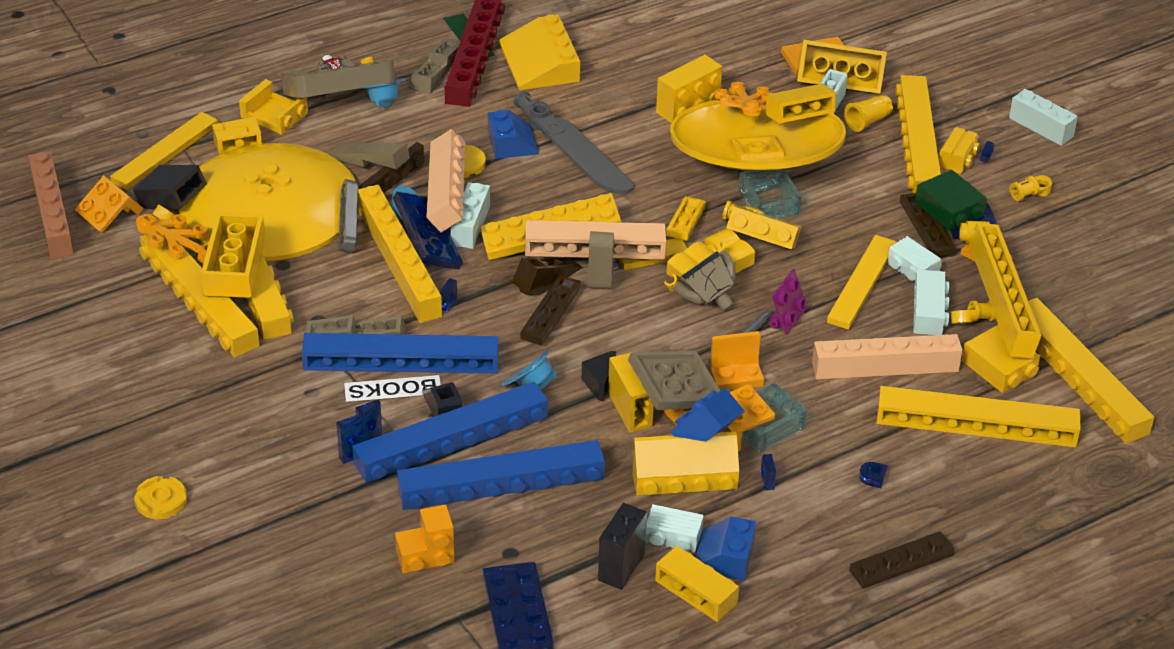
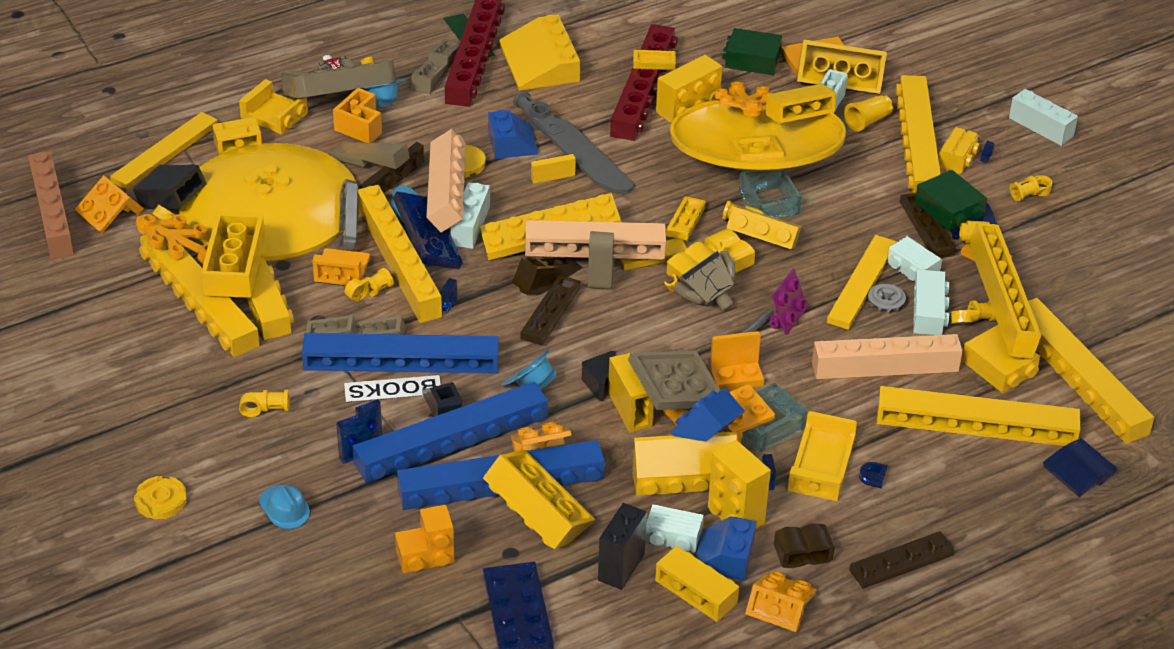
(264, 401): none -> yellow connector
(285, 506): none -> dark azure piece
(339, 266): none -> light orange bracket
(358, 116): none -> light orange brick
(368, 285): none -> yellow connector
(538, 498): none -> yellow slope
(547, 436): none -> light orange bracket
(553, 168): none -> yellow tile
(641, 87): none -> dark red brick
(654, 59): none -> yellow tile
(738, 484): none -> yellow brick
(752, 51): none -> dark green brick
(779, 600): none -> light orange bracket
(803, 545): none -> dark brown brick
(823, 456): none -> yellow panel
(886, 291): none -> light grey gear
(1079, 466): none -> clear blue slope

